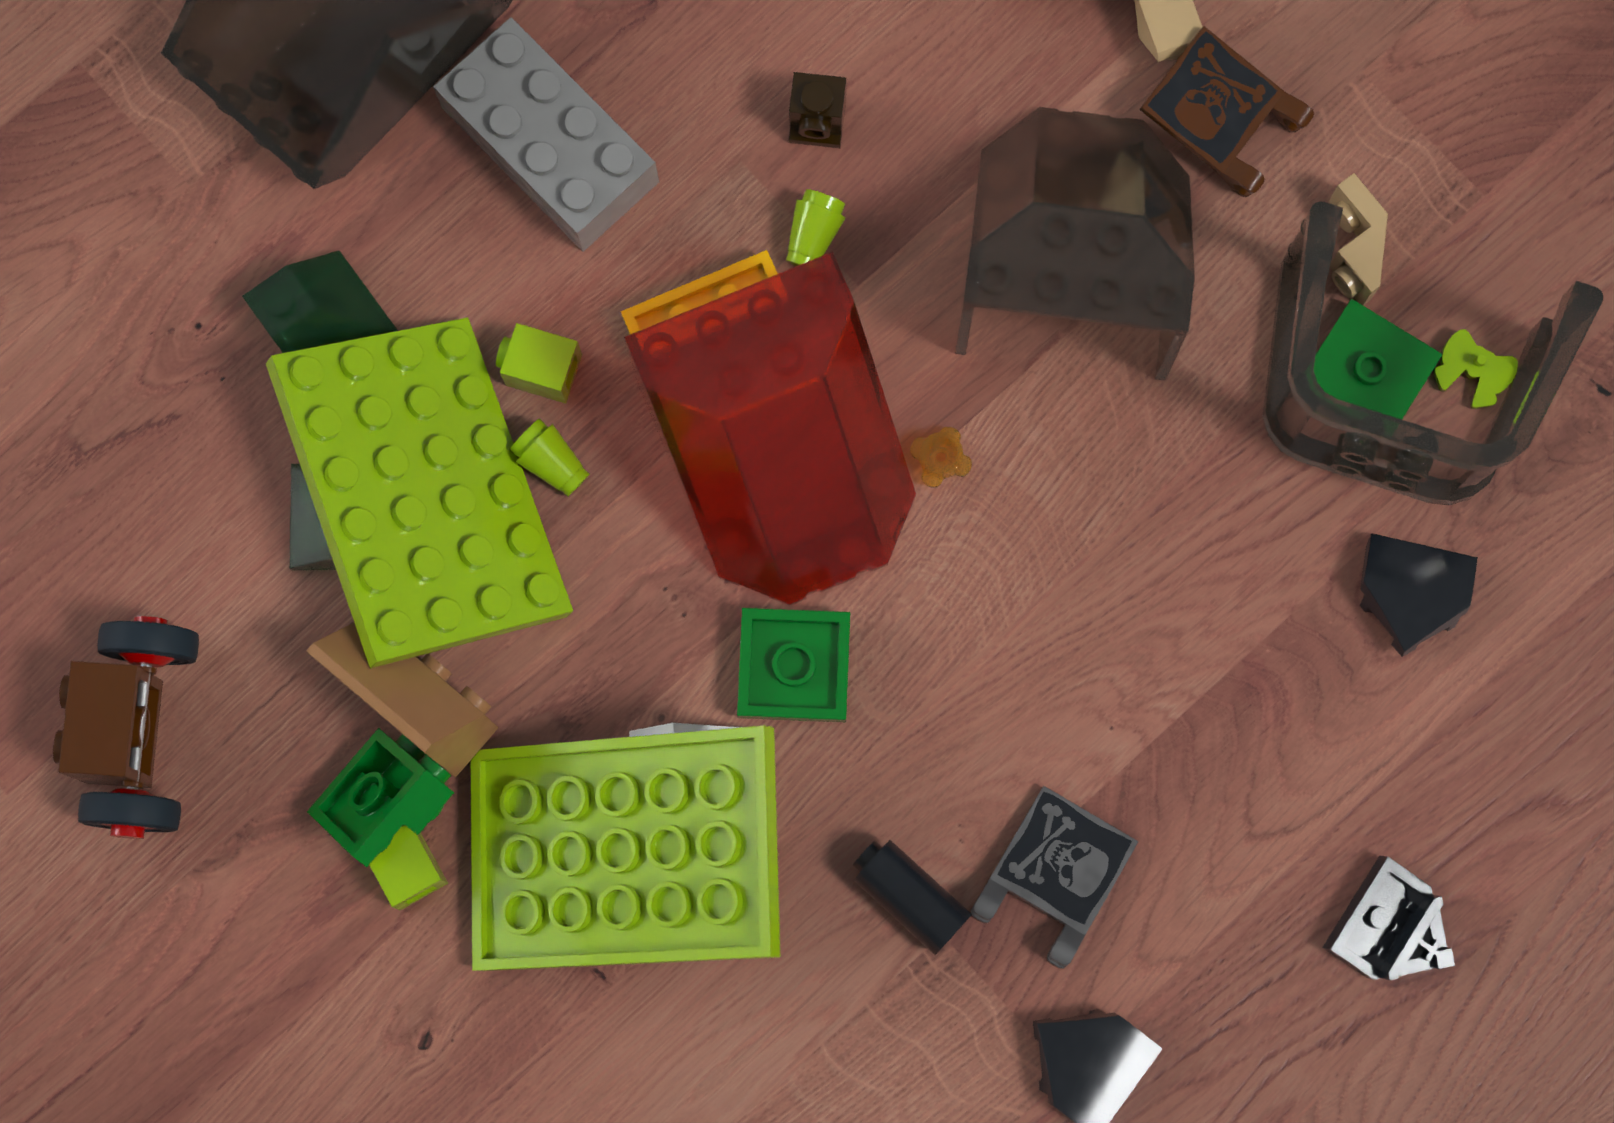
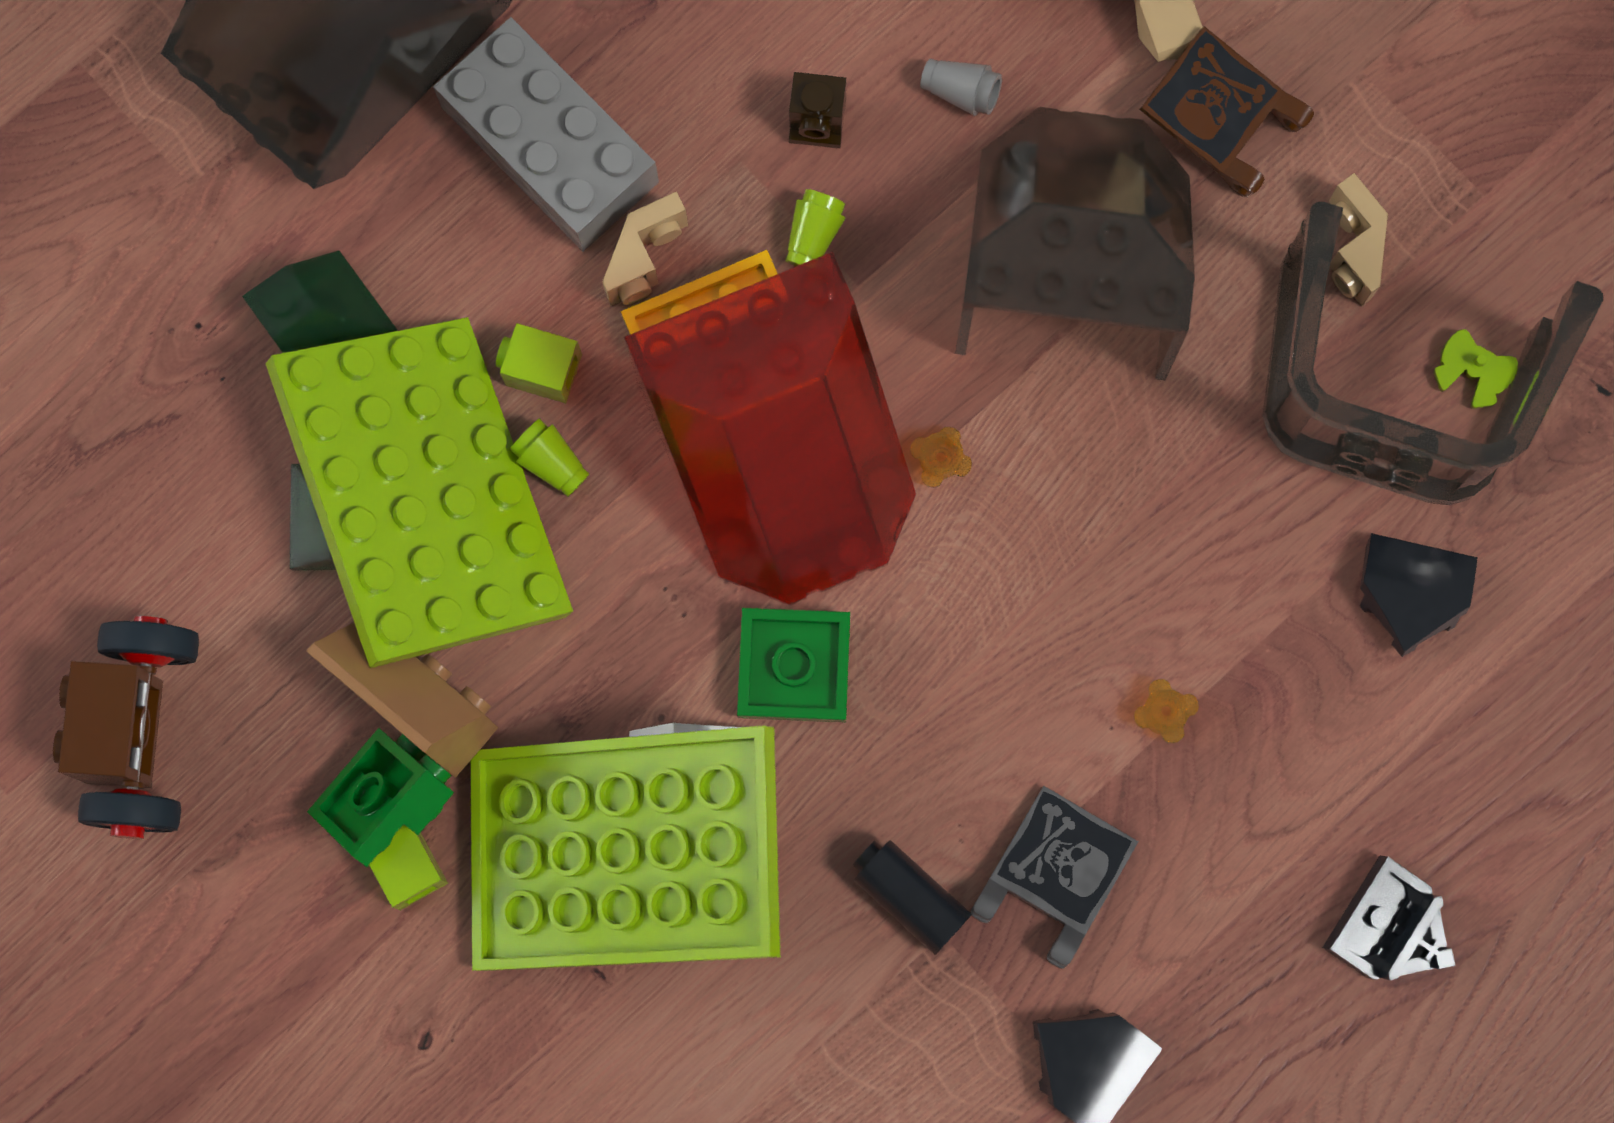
(630, 268): none -> tan slope
(965, 85): none -> light grey cone
(1168, 726): none -> clear yellow plate
(1373, 362): green plate -> none

